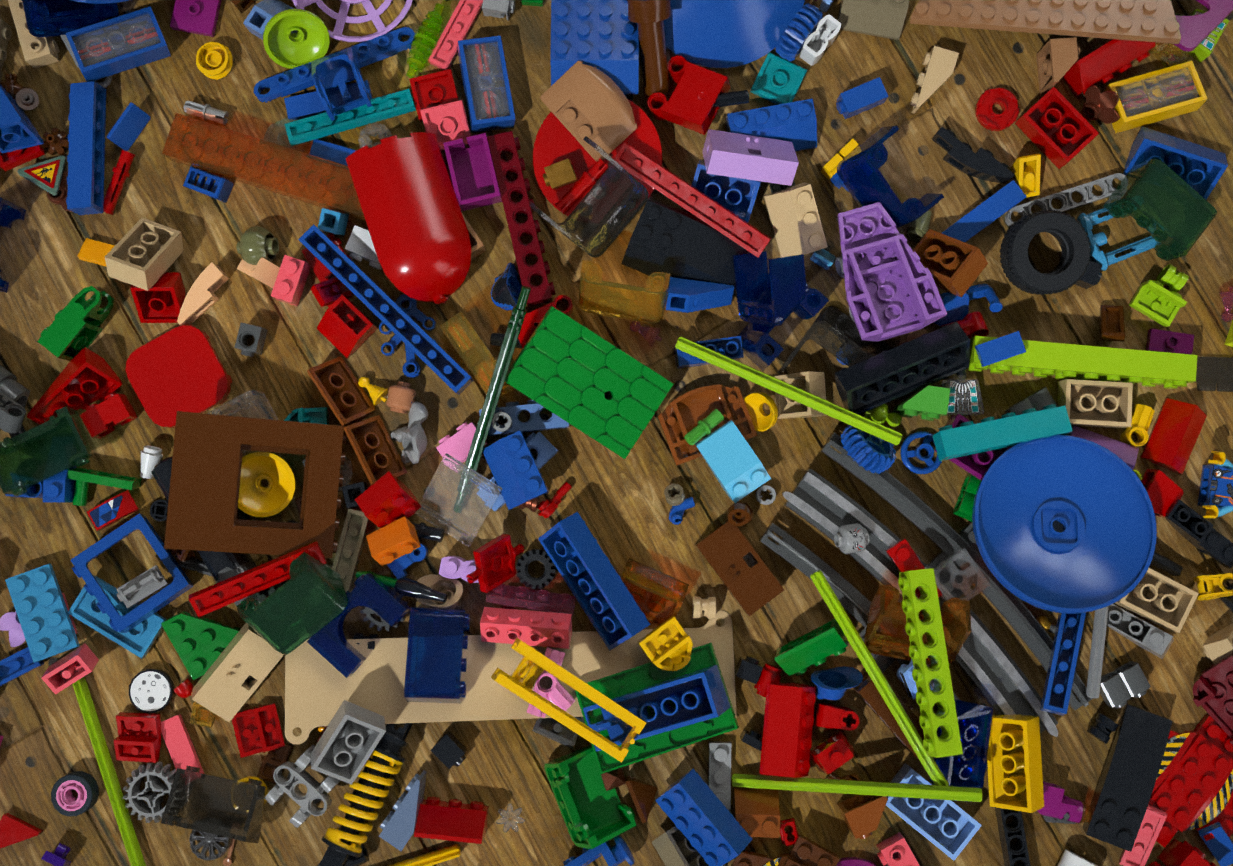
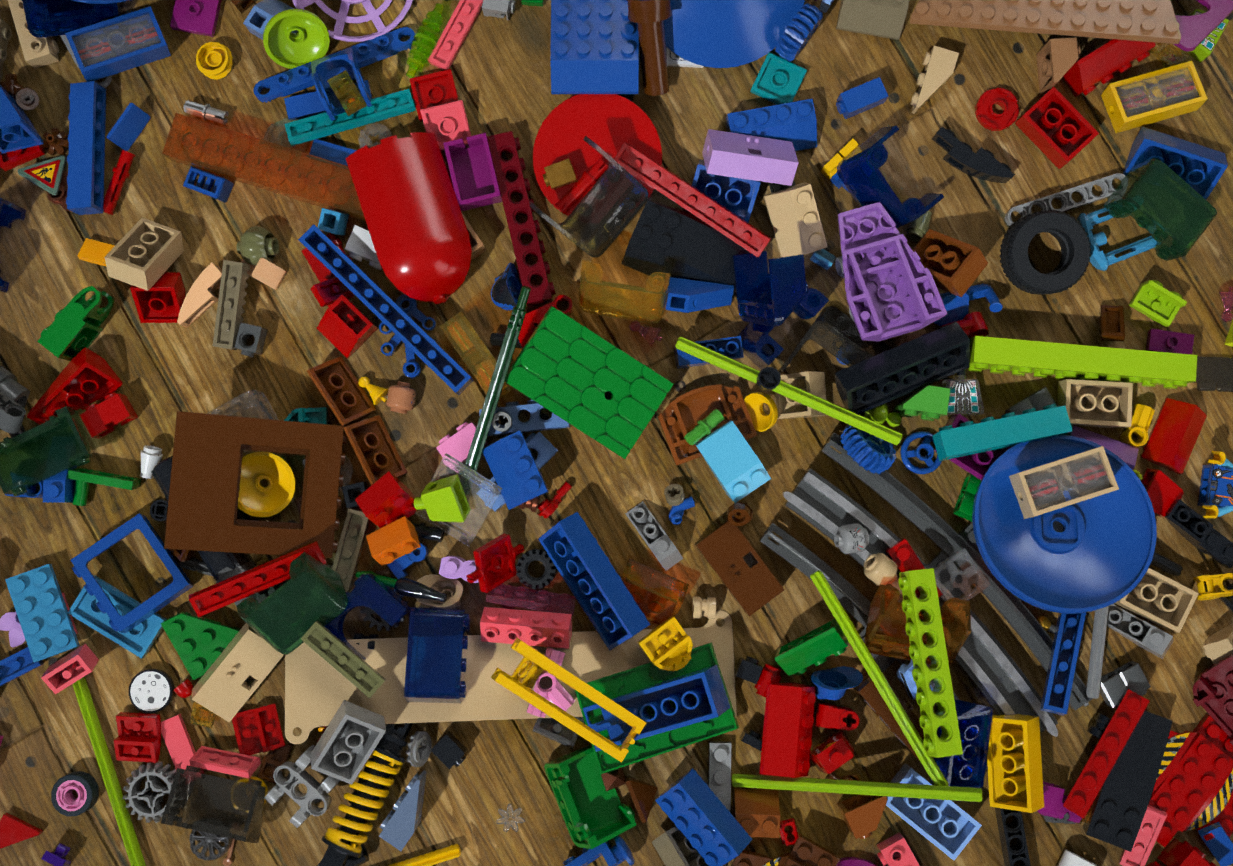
(112, 510): slope -> none
(141, 586): light grey hinge -> none
(178, 375): red tile -> none
(225, 761): none -> coral tile
(230, 303): none -> dark tan gear
(290, 280): coral brick -> none
(343, 659): none -> olive plate
(347, 93): none -> clear yellow slope
(413, 435): light grey animal -> none
(419, 755): none -> light grey gear
(444, 500): none -> lime torso
(452, 820): red slope -> none
(486, 84): clear brick -> none
(591, 107): medium nougat slope -> none
(654, 536): none -> light grey slope
(695, 96): red piece -> none
(766, 376): none -> black wheel
(767, 501): light grey bush -> none
(820, 40): white brick -> none
(880, 569): none -> tan head
(986, 212): blue slope -> none
(1000, 349): blue tile -> none
(1028, 174): yellow slope -> none
(1063, 482): none -> clear brick
(1091, 276): black plate -> none
(1100, 105): copper plate -> none
(1106, 753): none -> red plate
(1173, 279): lime wheel -> none

